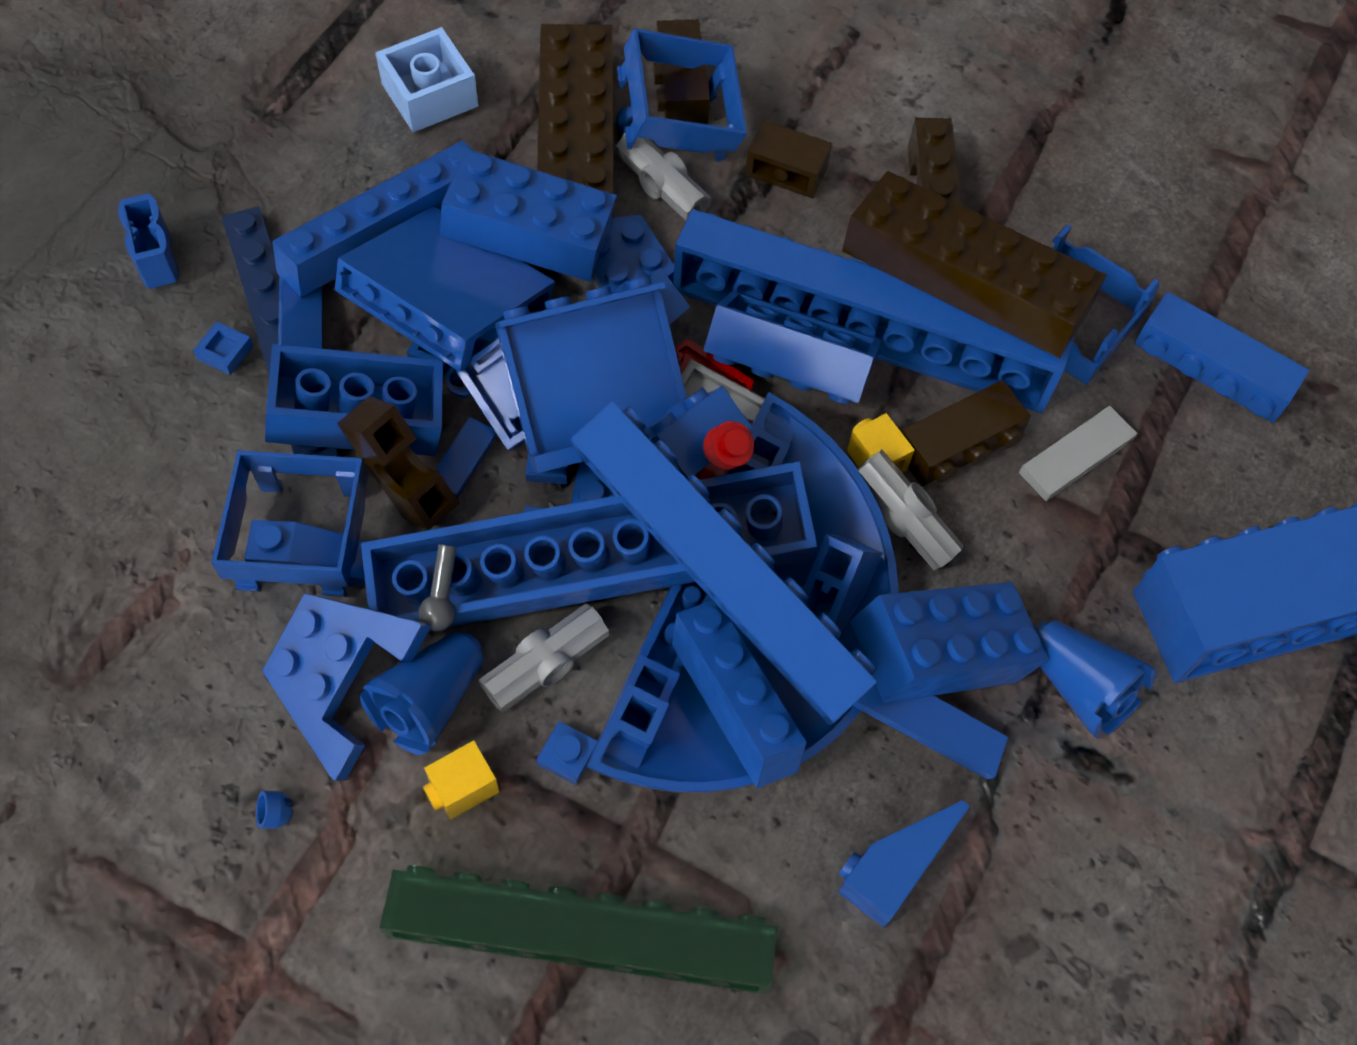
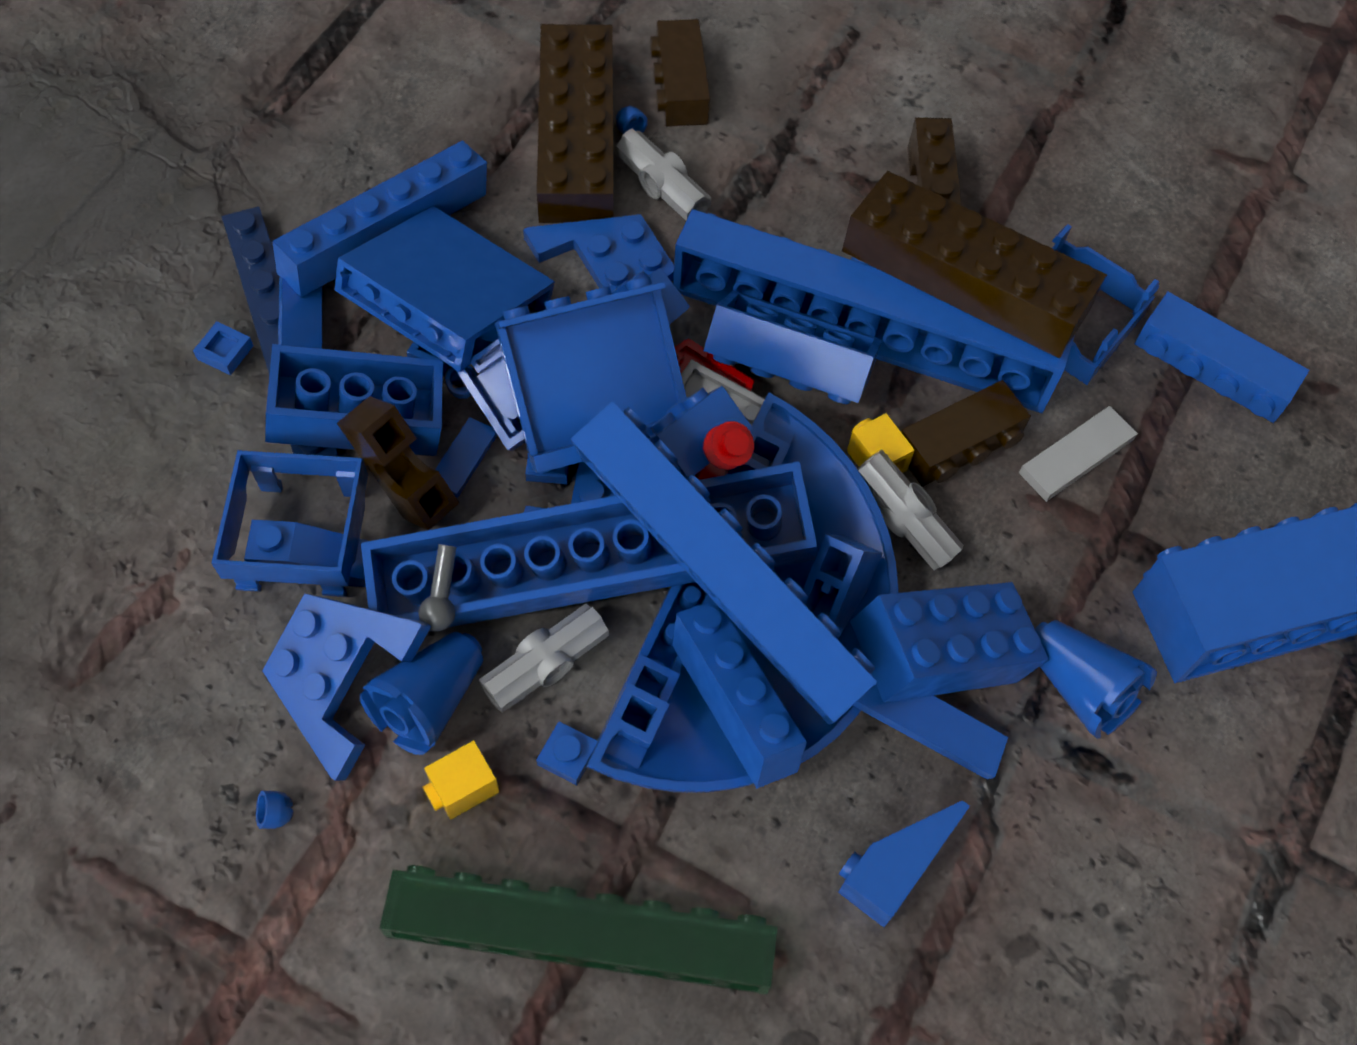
(148, 240): blue brick -> none
(427, 79): light blue brick -> none
(527, 215): blue brick -> none
(691, 54): blue piece -> none
(788, 159): dark brown brick -> none

